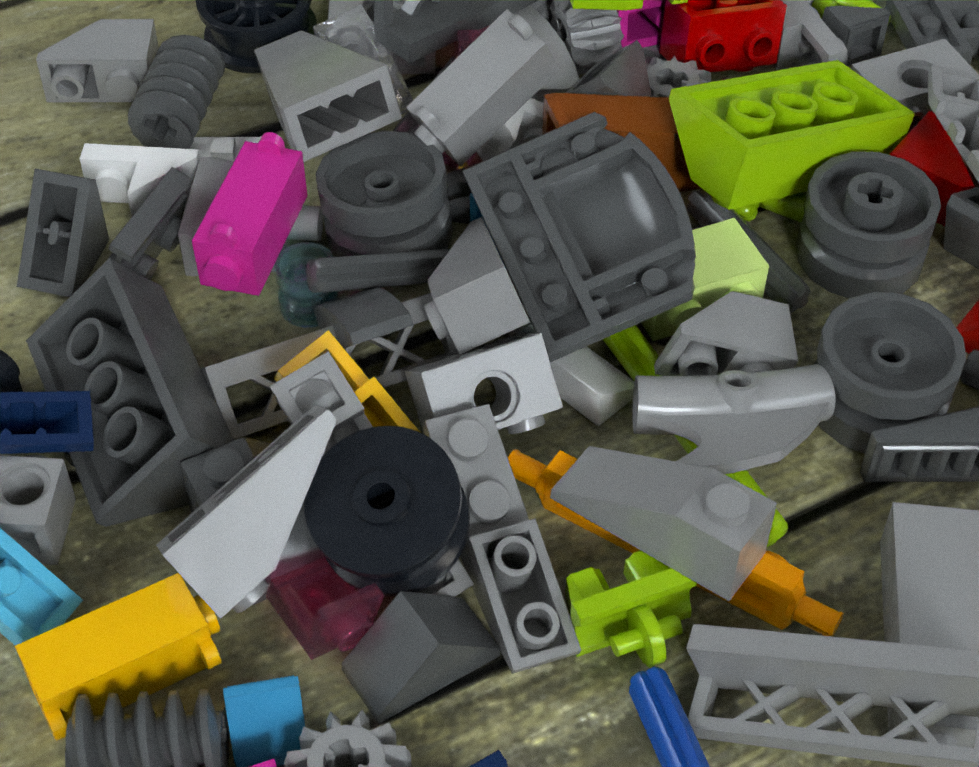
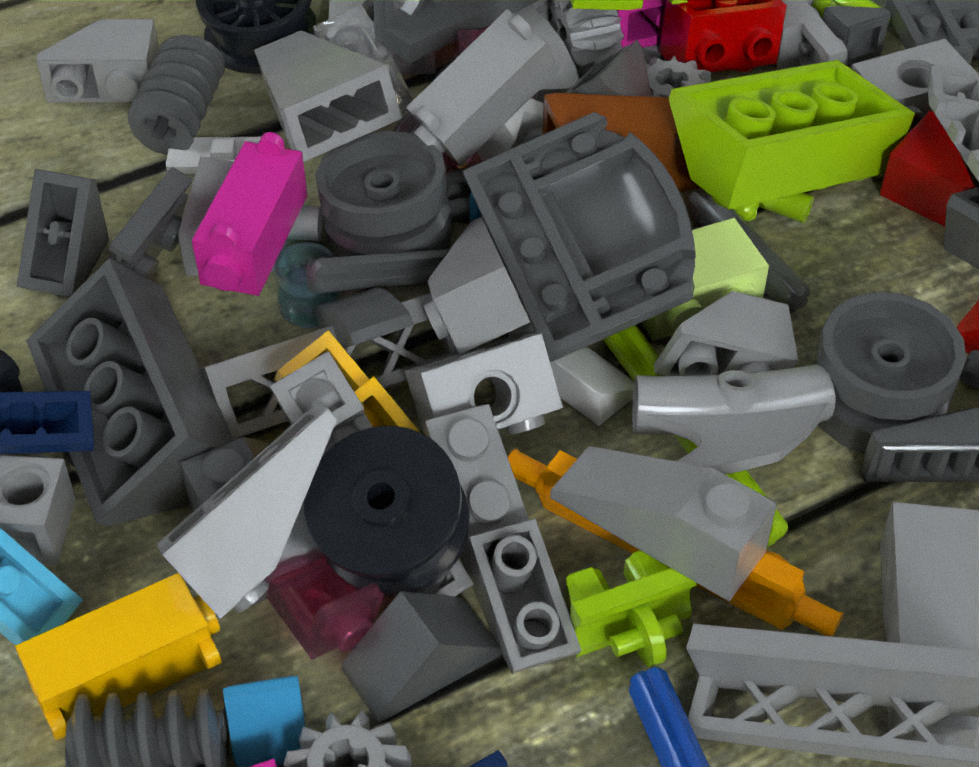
(133, 172): white slope -> none
(867, 224): dark grey wheel -> none

